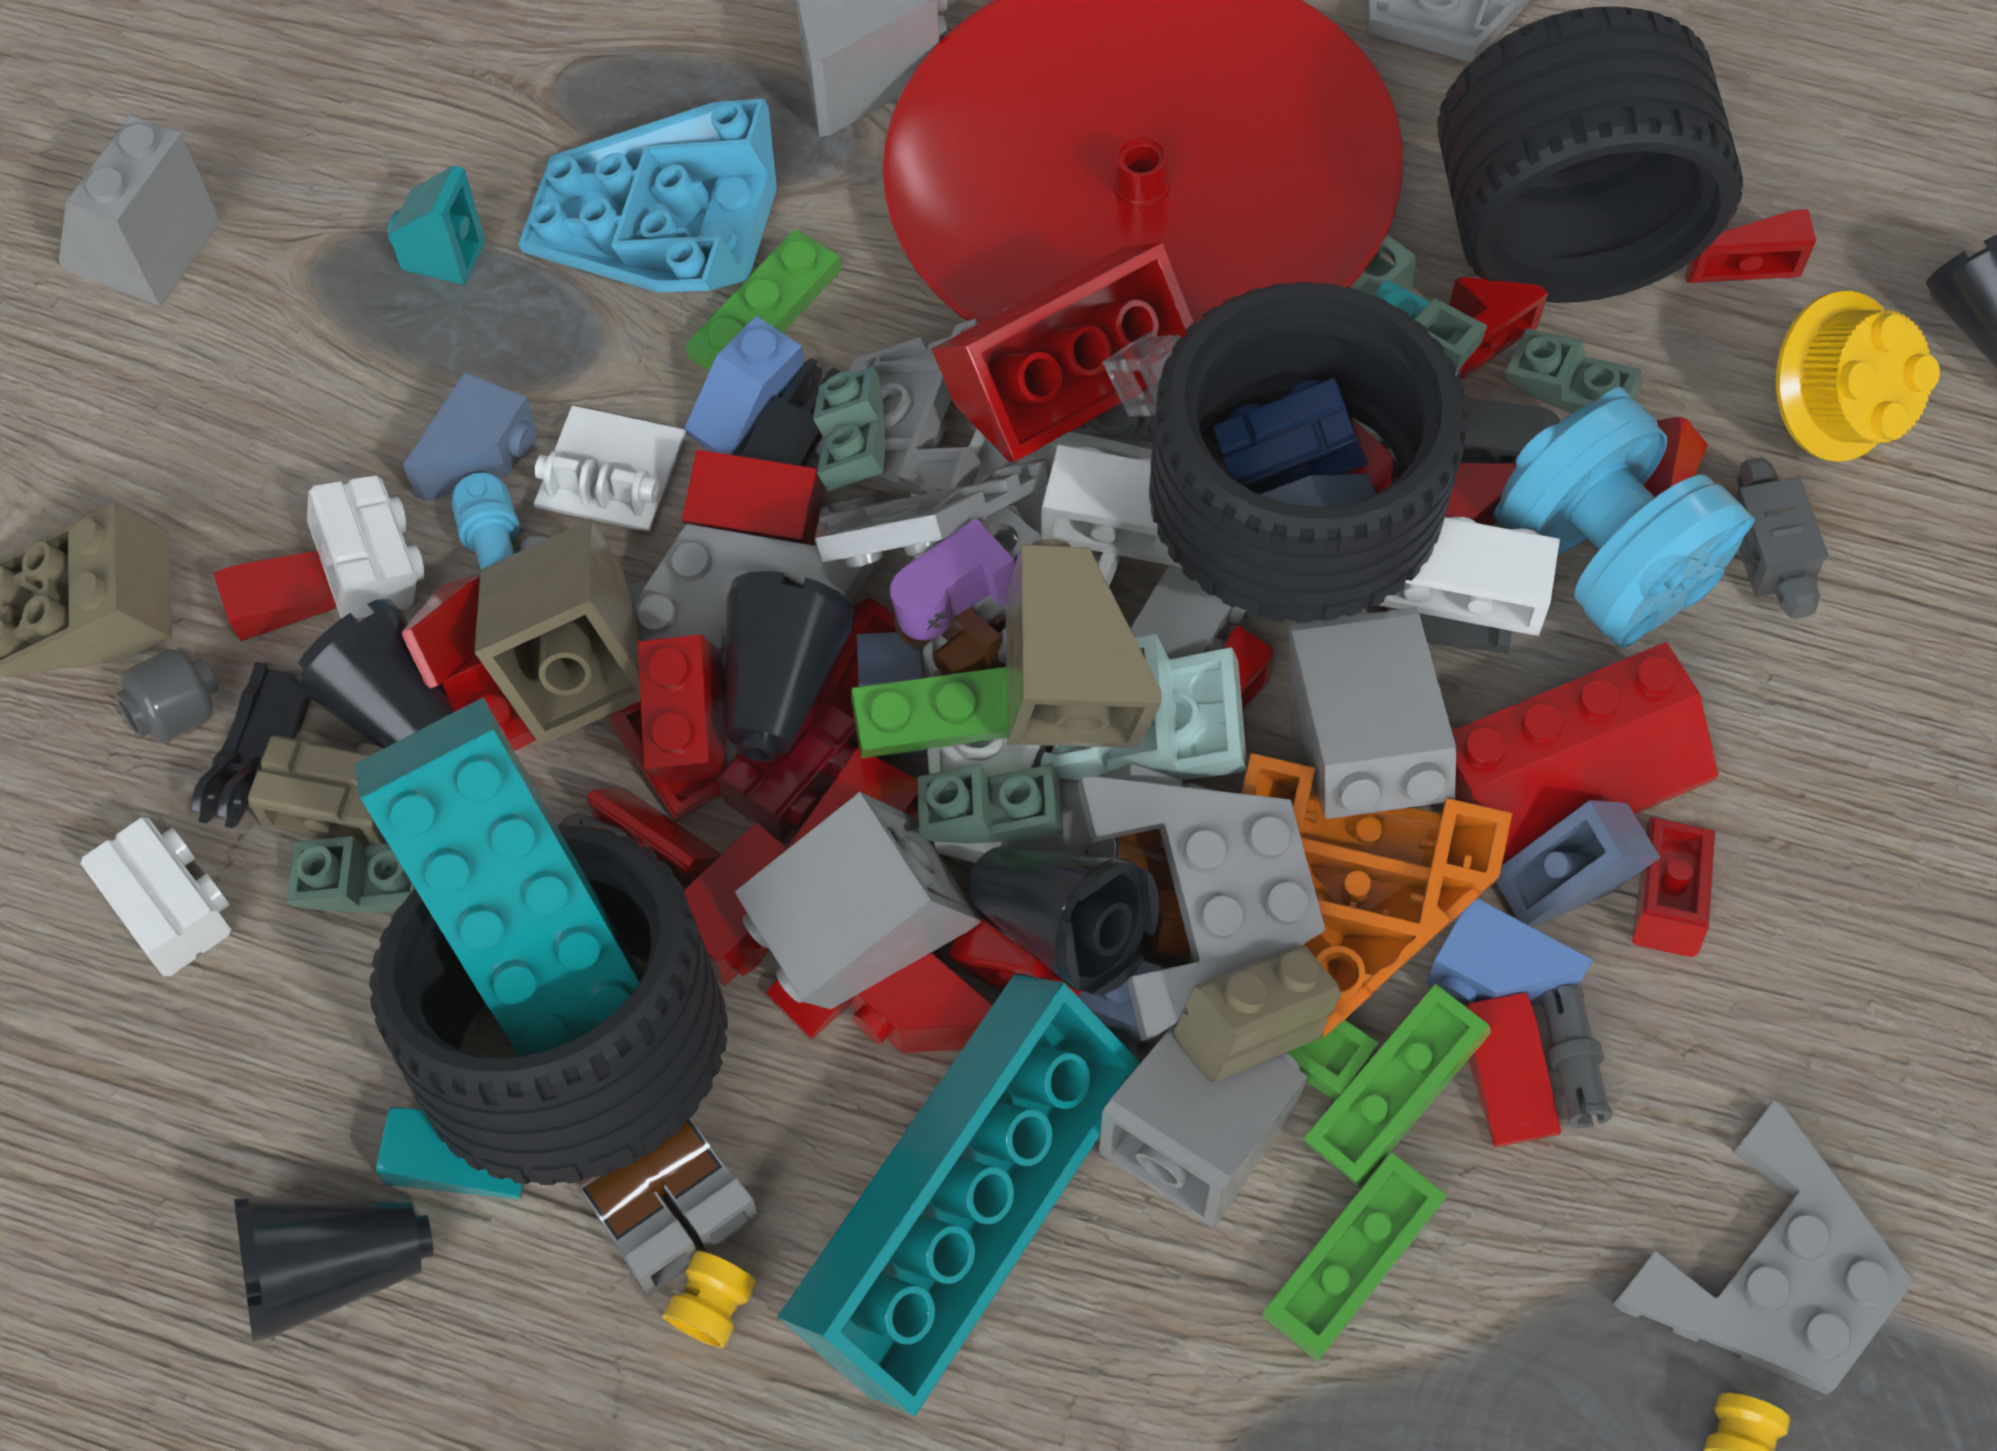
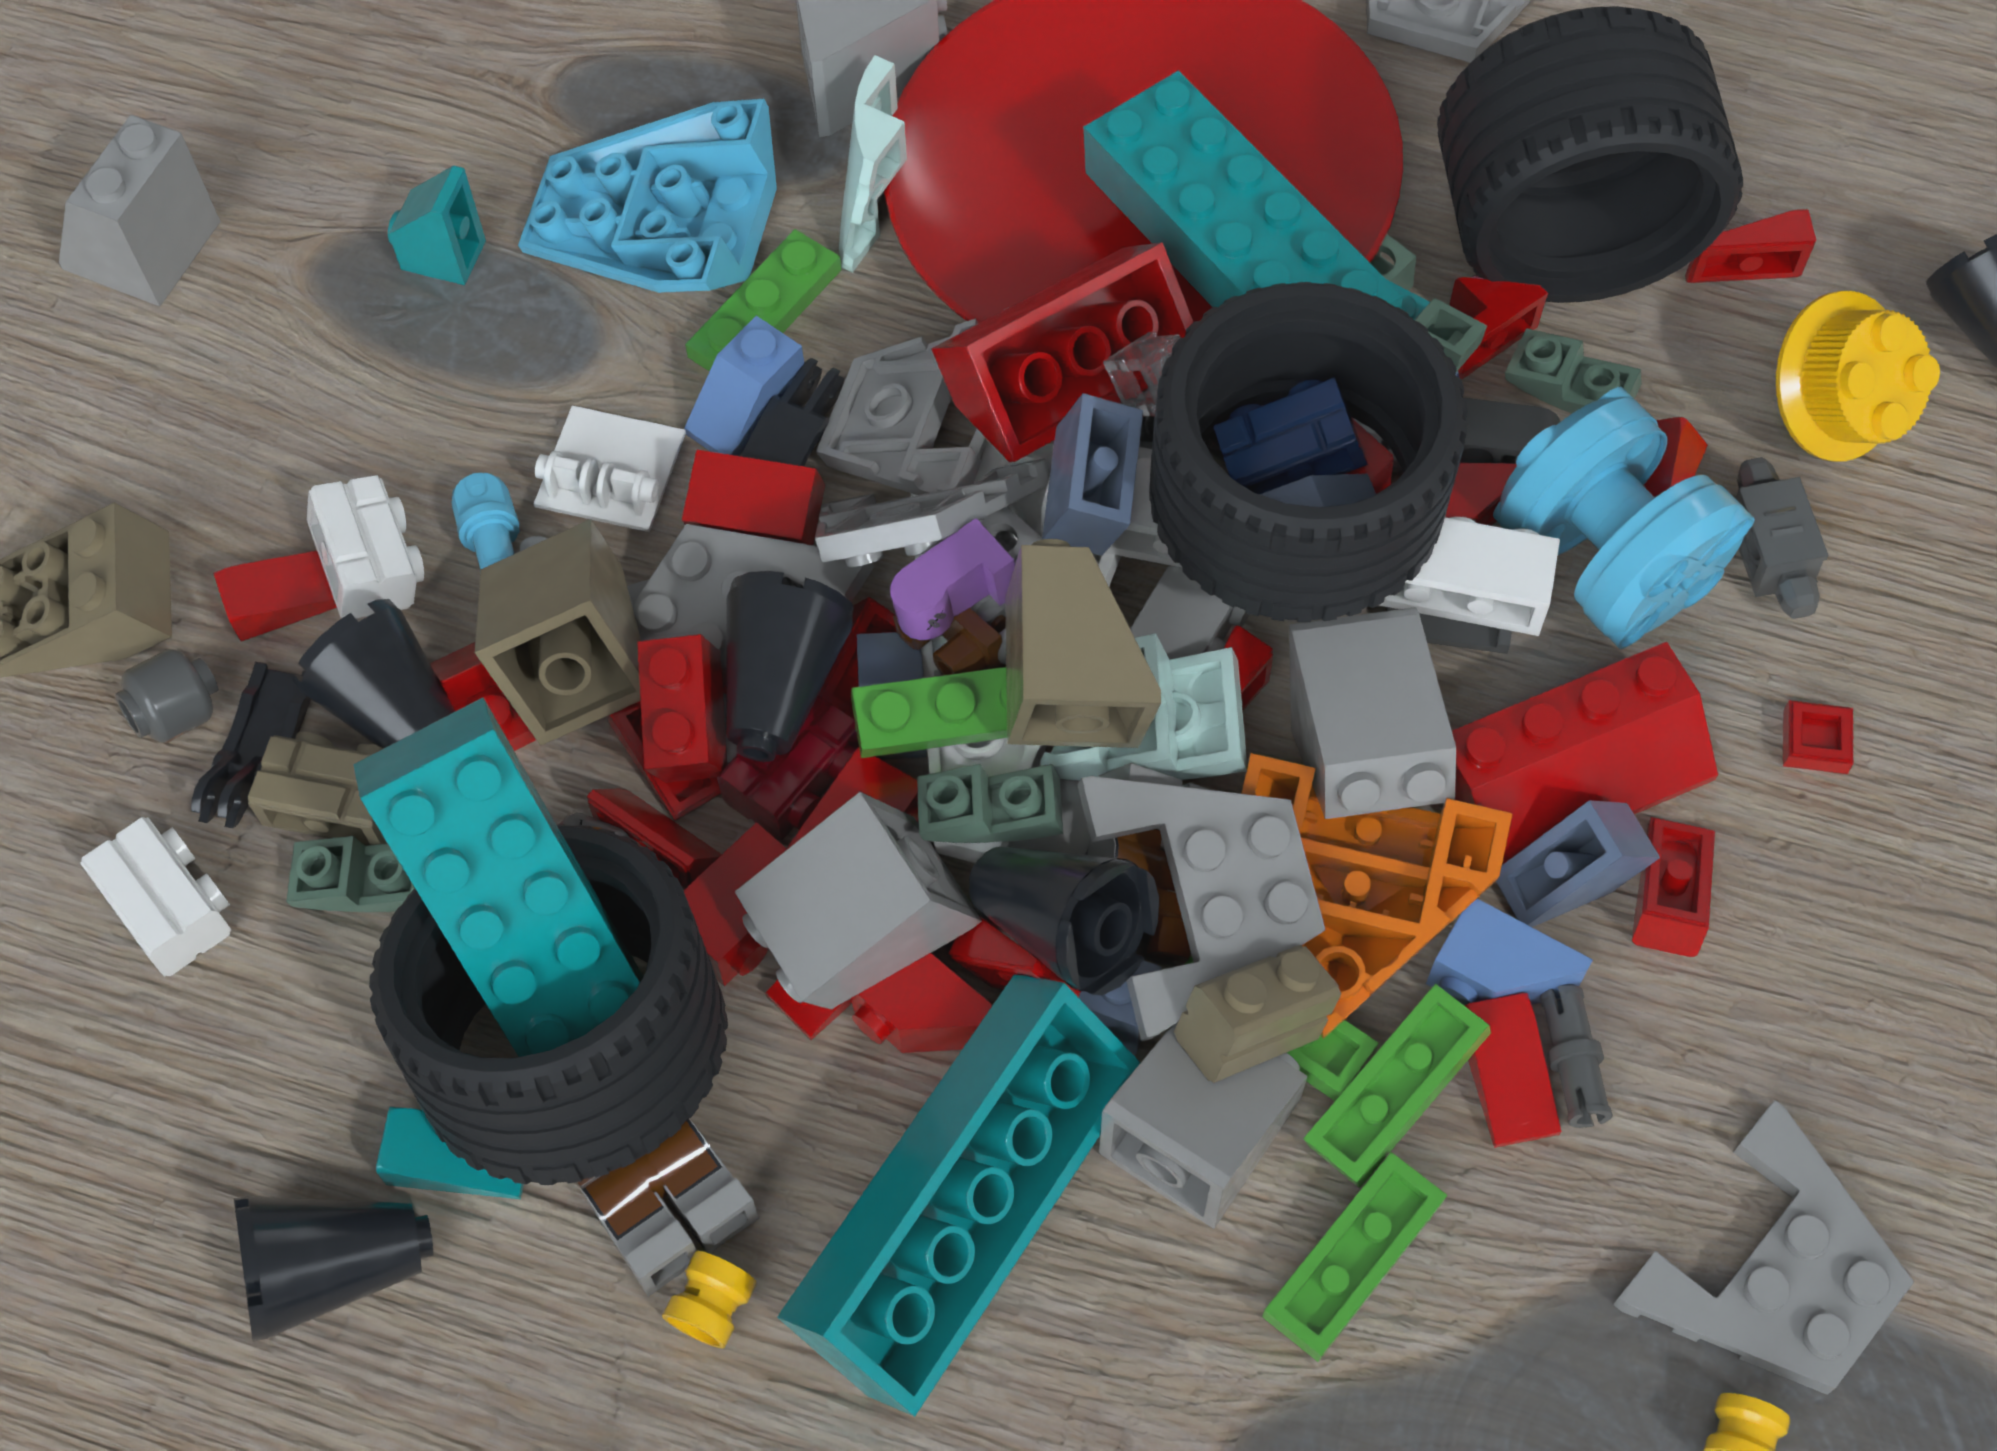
(444, 630): red slope -> none
(473, 432): sand blue slope -> none
(852, 428): sand green slope -> none
(873, 160): none -> light aqua slope
(1093, 474): none -> sand blue brick
(1216, 199): none -> teal brick
(1818, 737): none -> red tile

